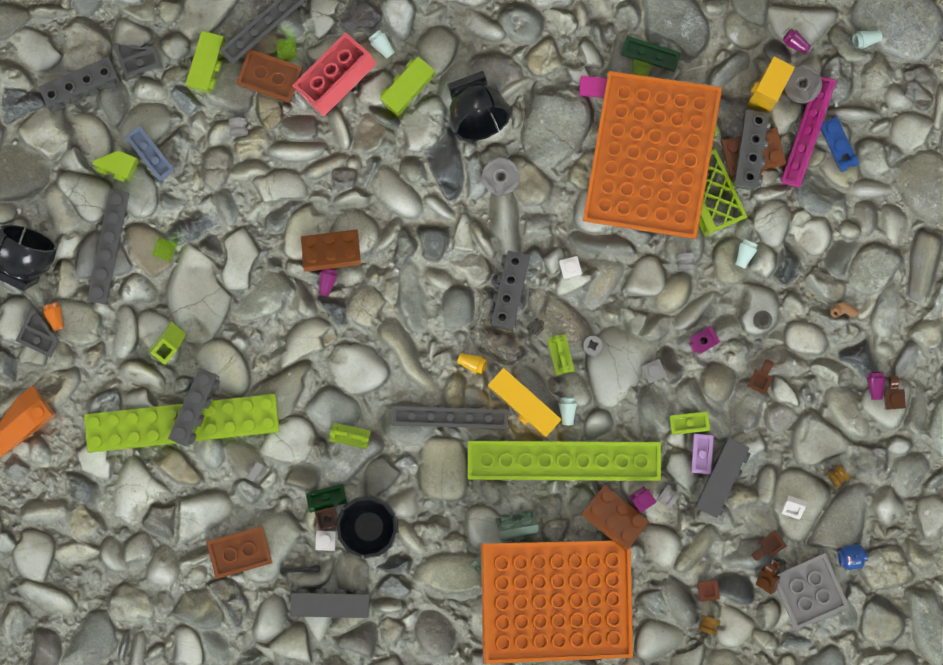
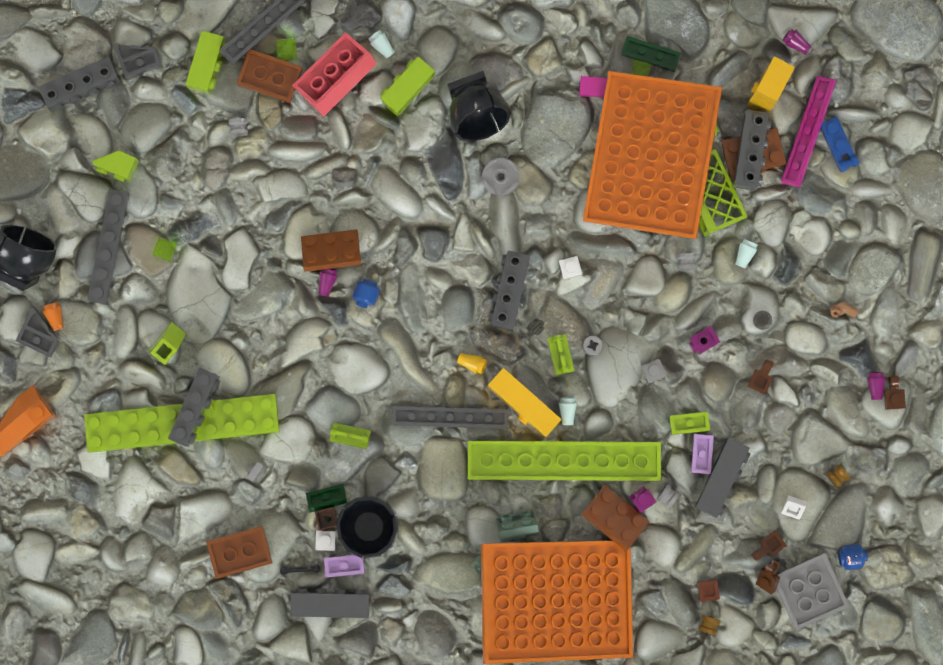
(150, 153): sand blue plate -> none
(343, 566): none -> lavender plate
(366, 293): none -> blue head
(800, 75): light grey plate -> none
(863, 39): light aqua cone -> none

